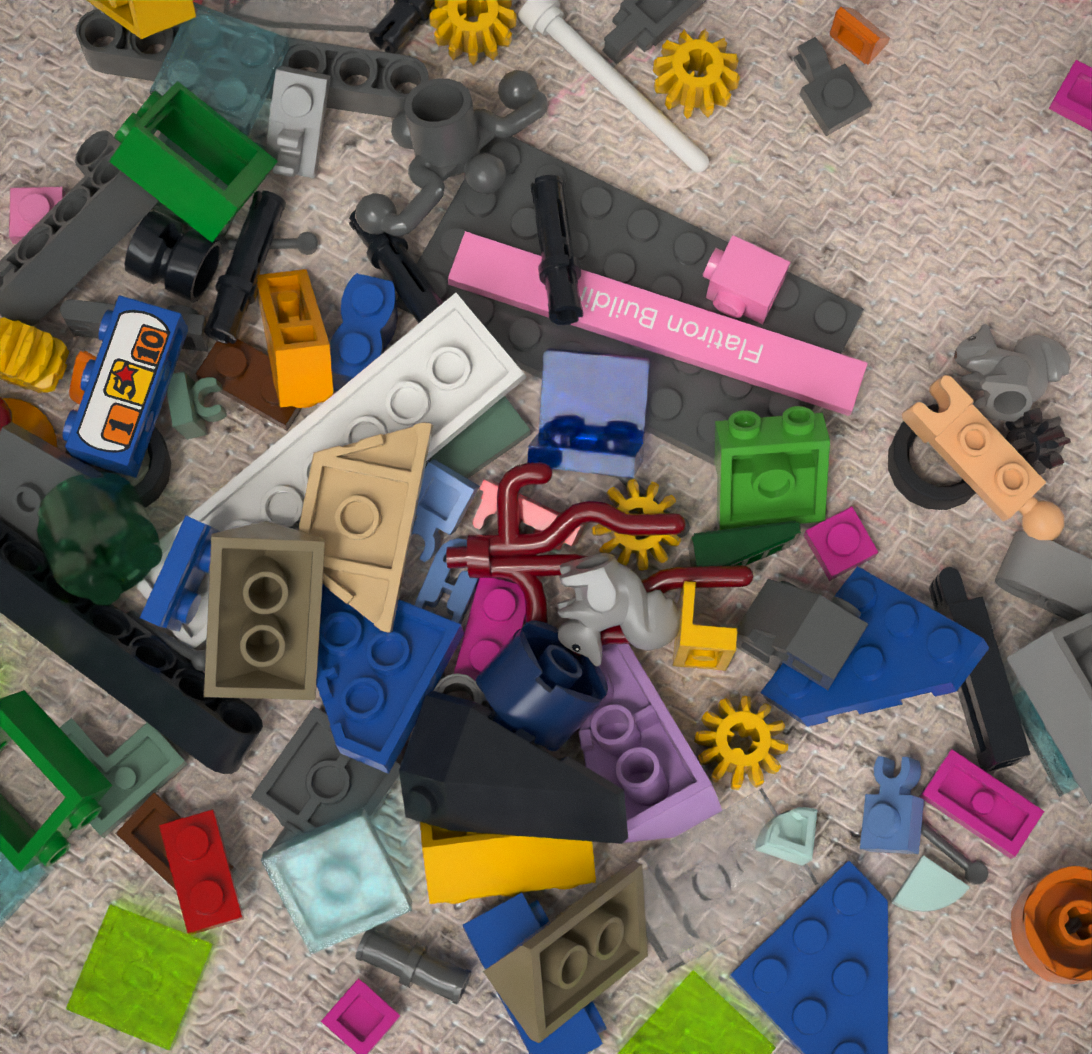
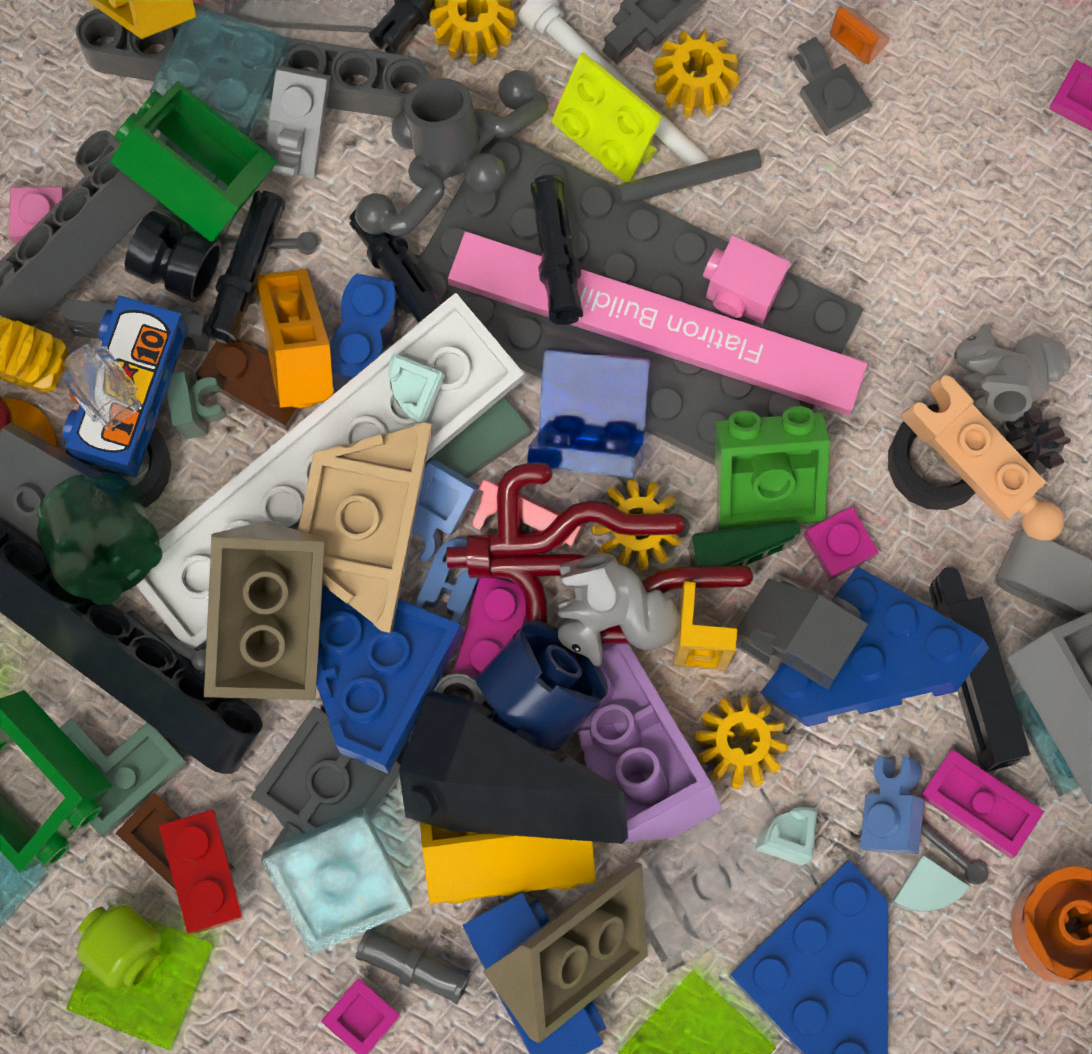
(100, 385): none -> clear brick
(119, 946): none -> lime head
(175, 593): blue plate -> none
(414, 386): none -> light aqua tile
(606, 119): none -> neon yellow hinge
(687, 176): none -> dark grey bar

